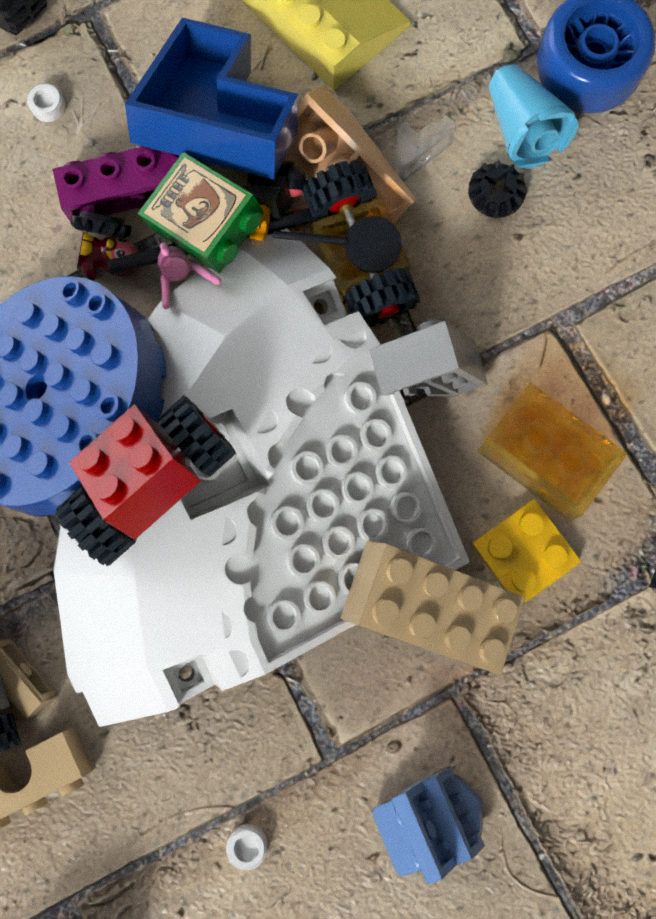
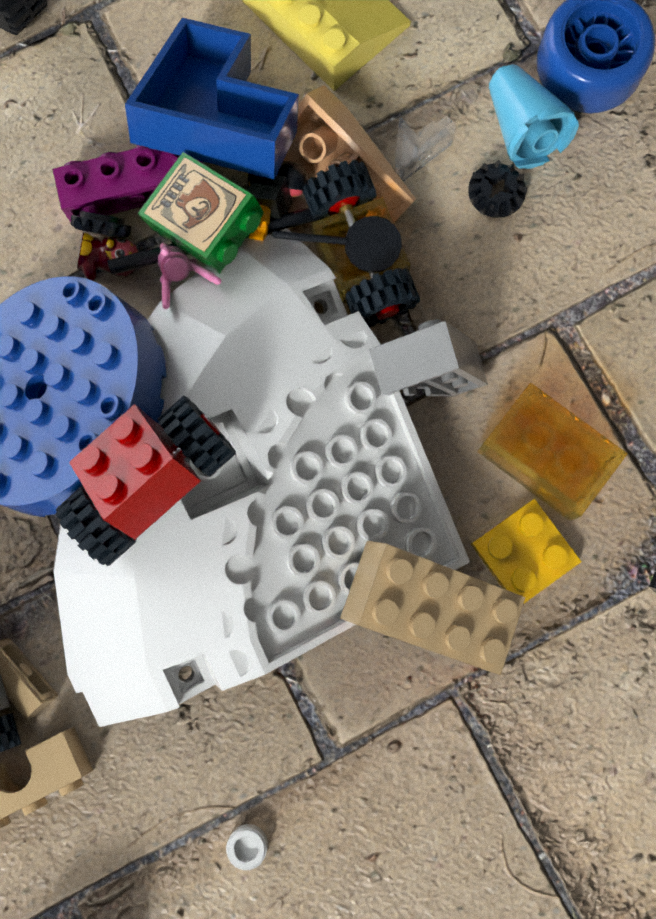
(46, 102): white tile -> none
(432, 825): medium blue piece -> none

